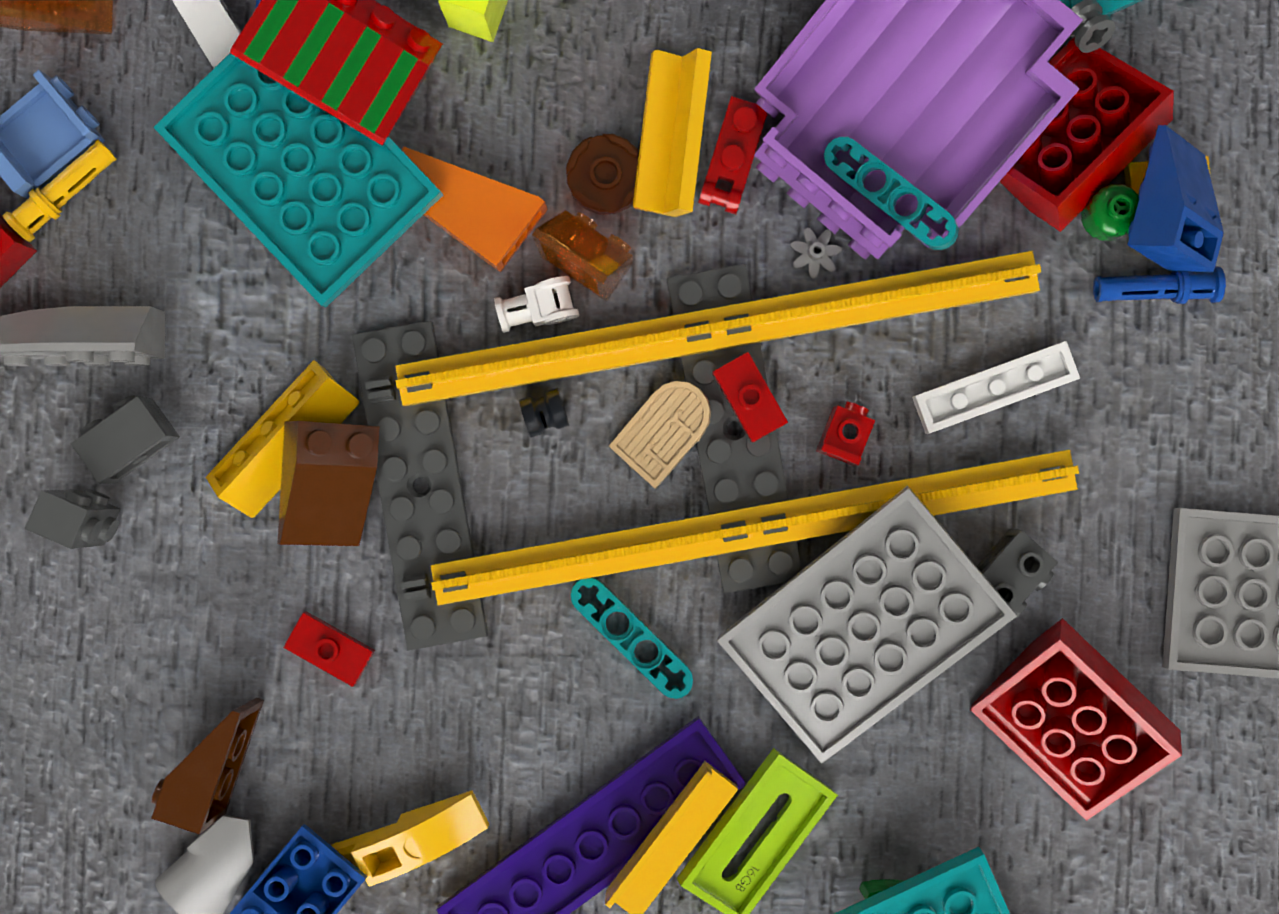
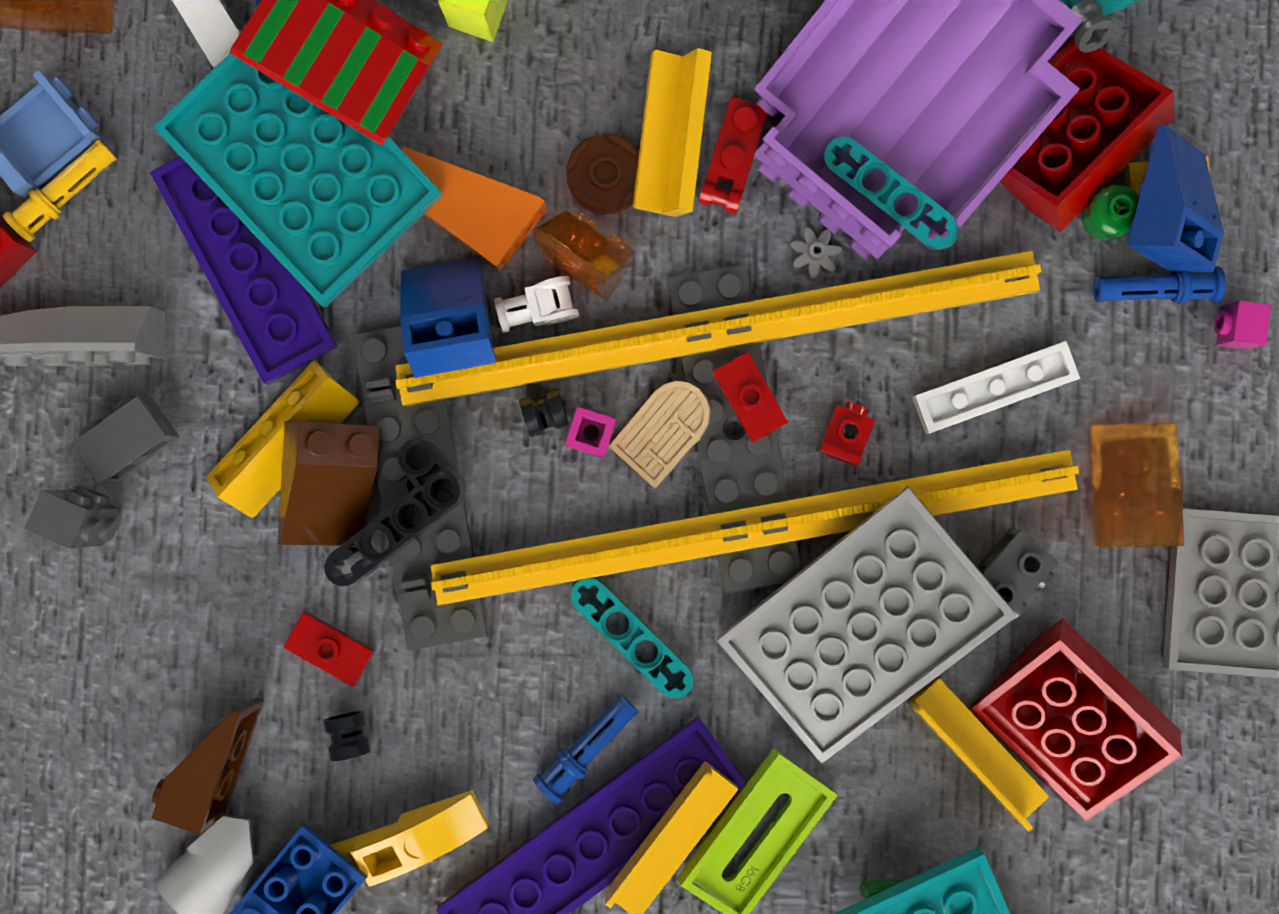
(256, 291): none -> dark purple plate
(346, 736): none -> black wheel
(392, 519): none -> black beam
(445, 317): none -> blue slope
(581, 421): none -> dark pink plate
(622, 712): none -> blue pin
(978, 750): none -> yellow panel
(1136, 485): none -> clear orange slope
(1242, 325): none -> dark pink plate

